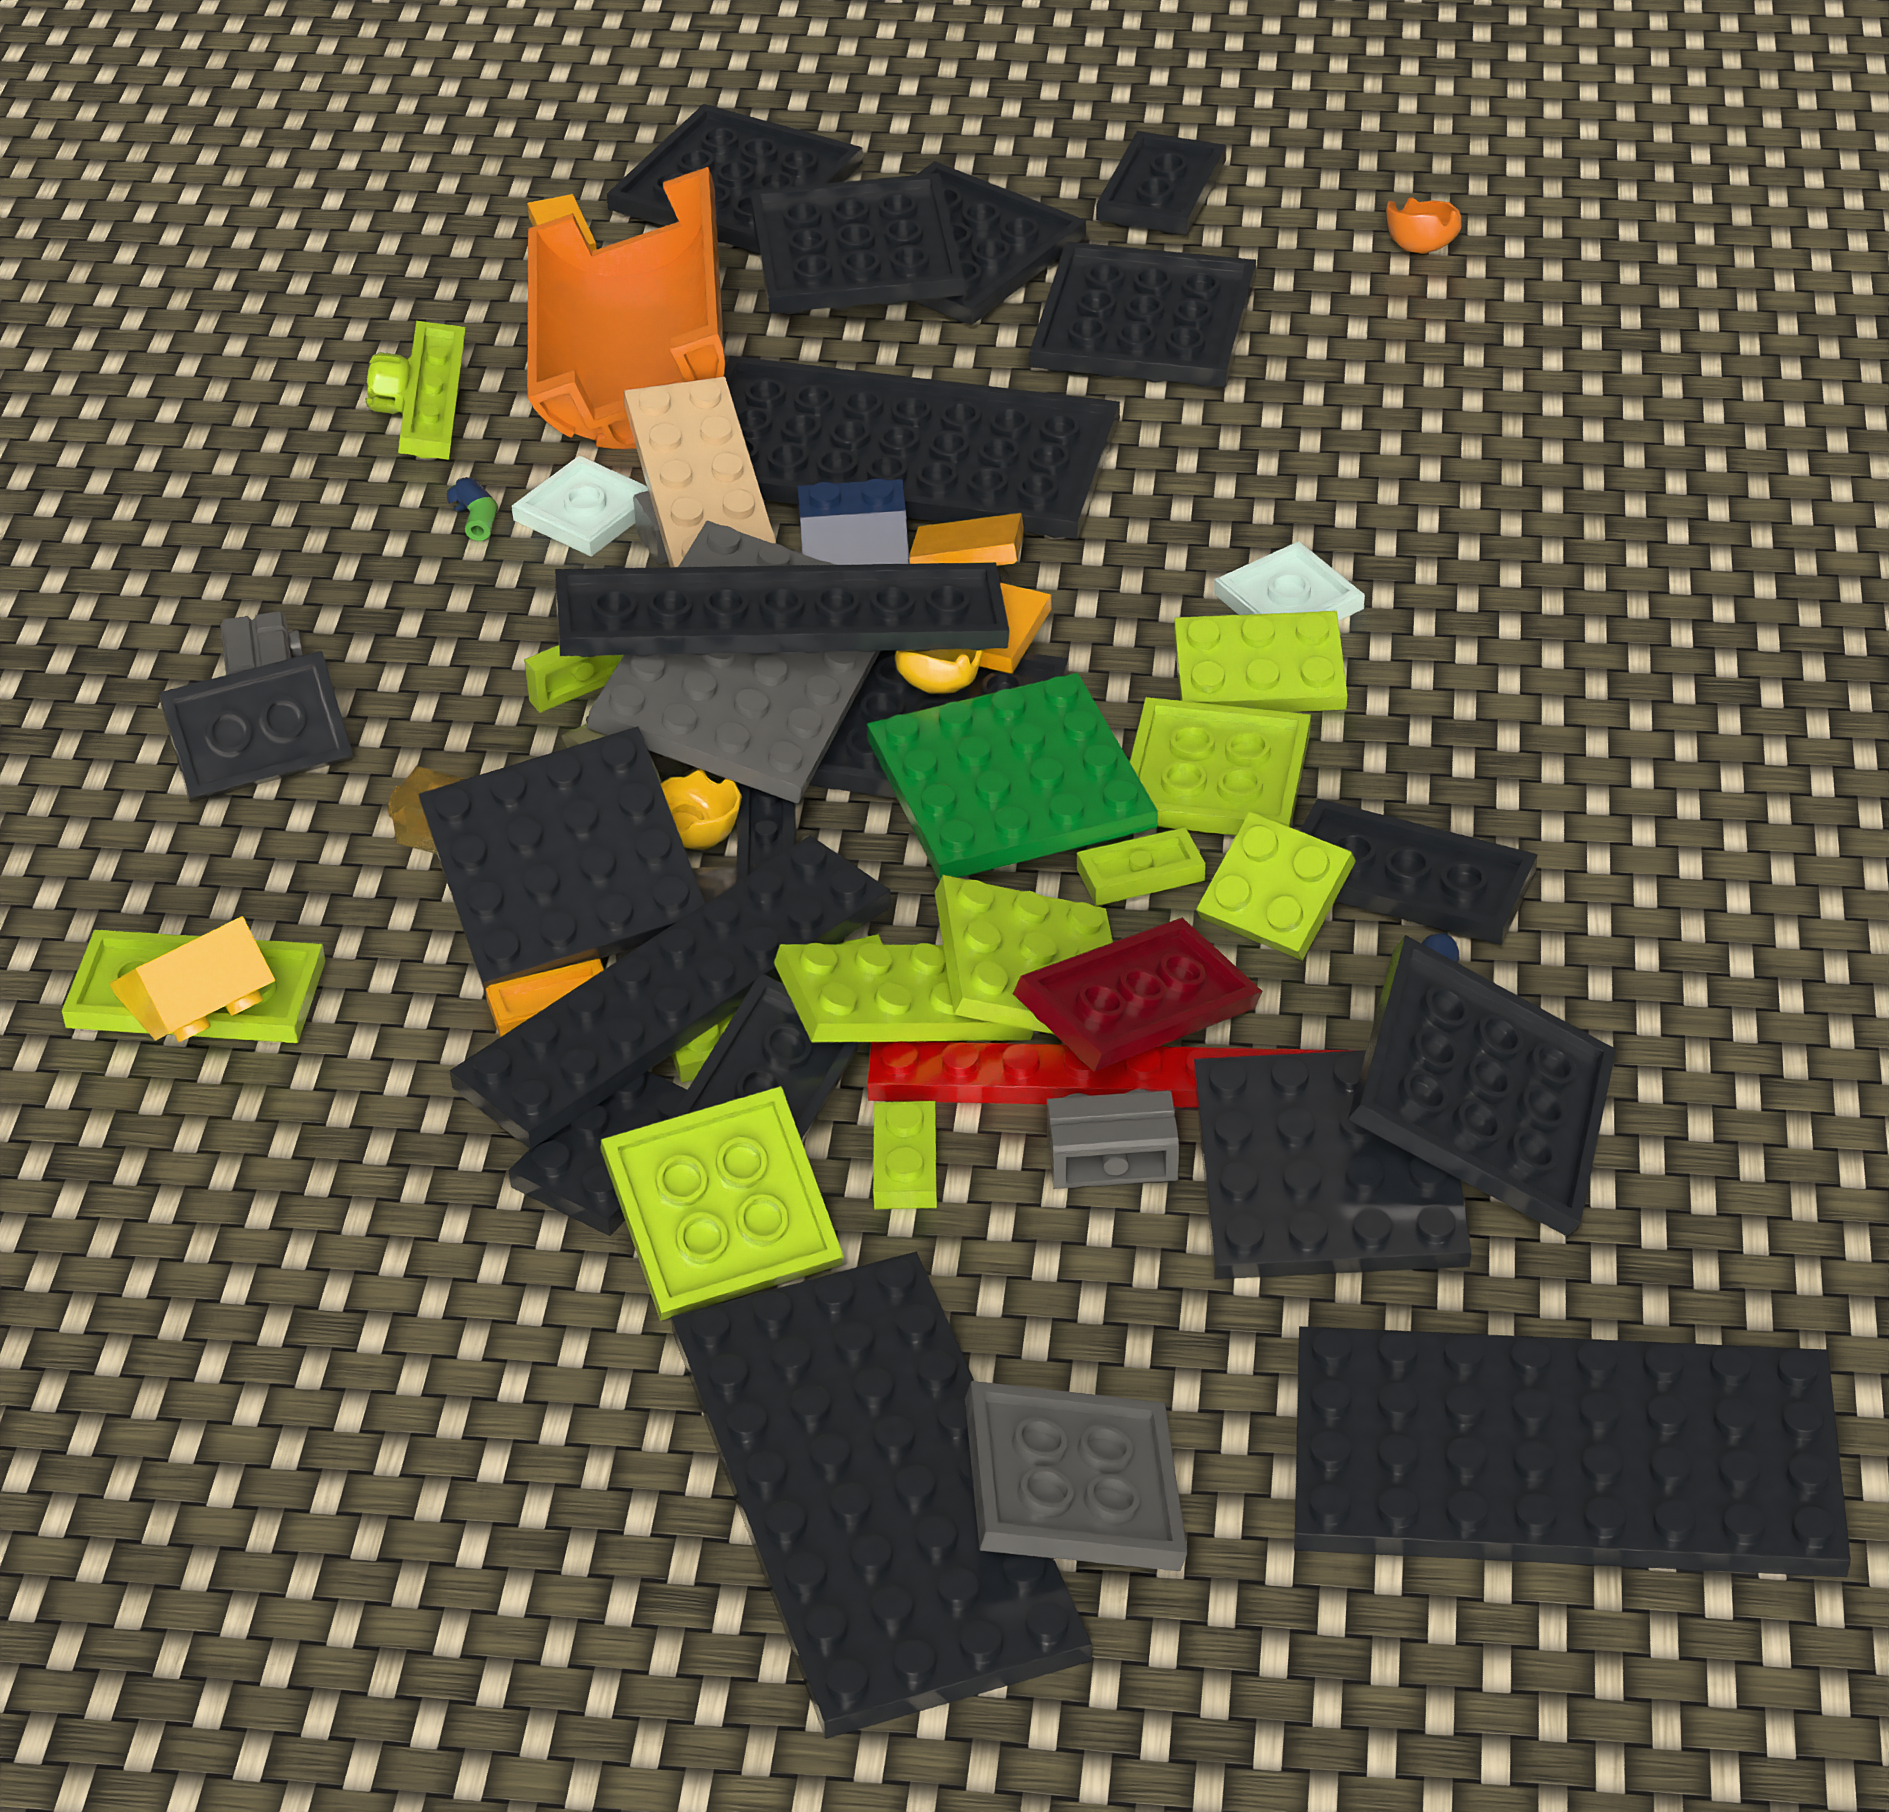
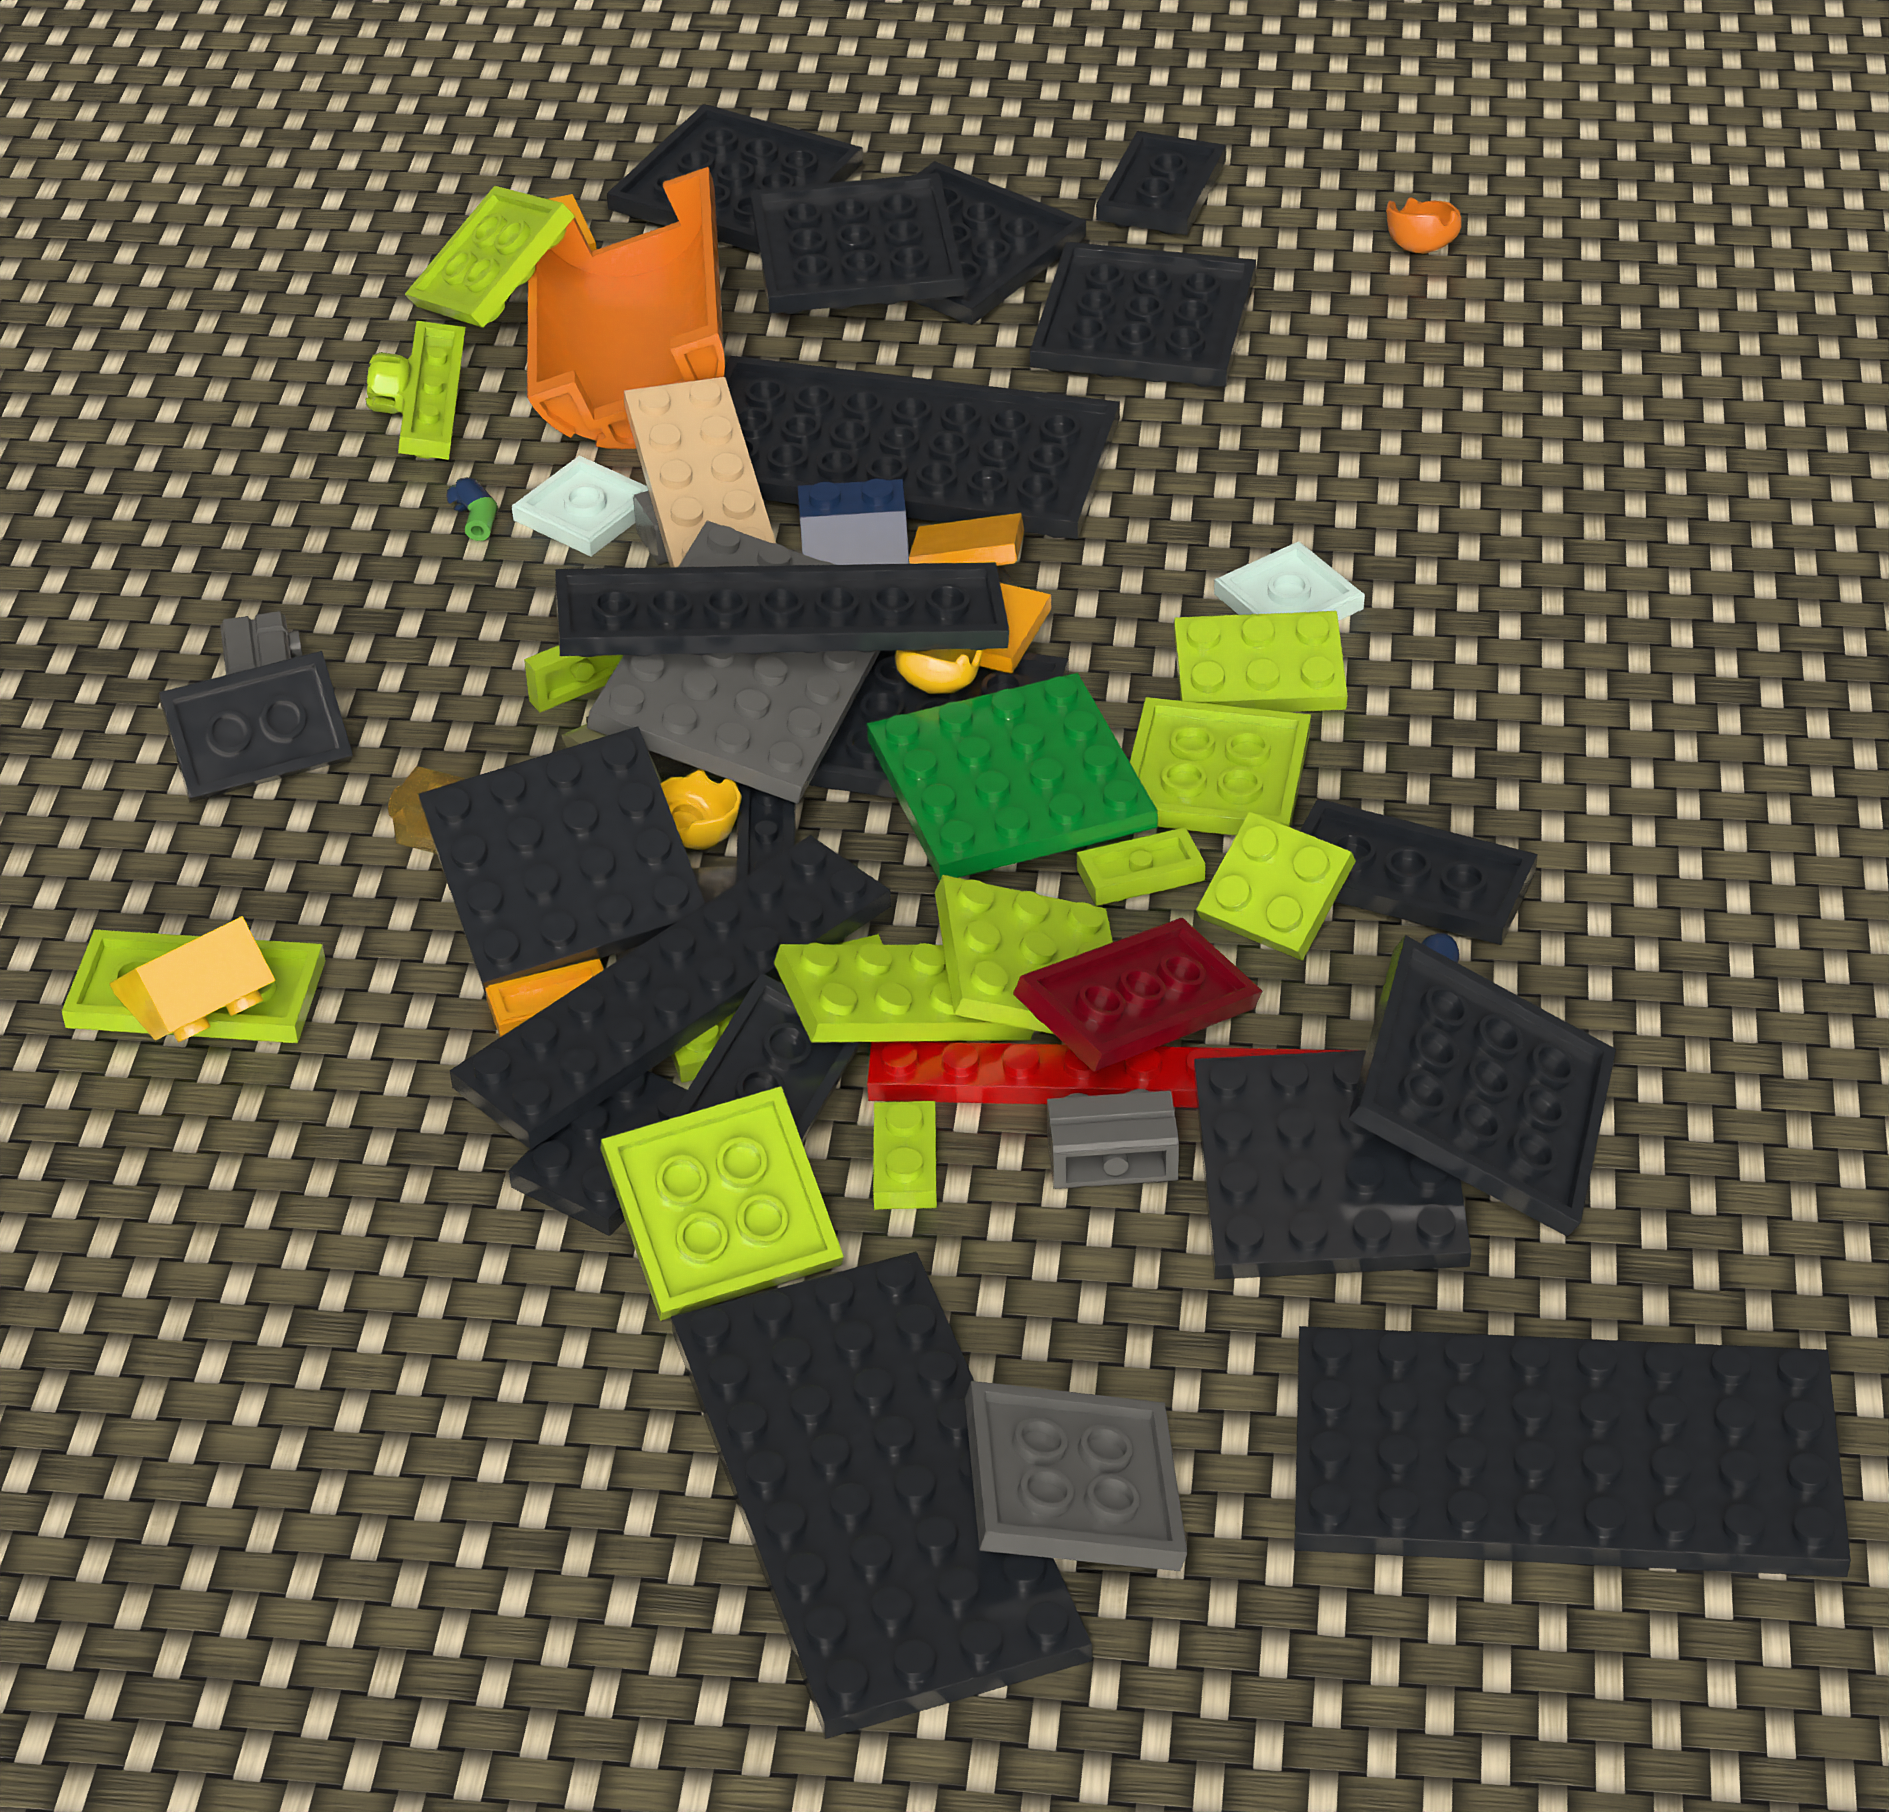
(490, 256): none -> lime plate

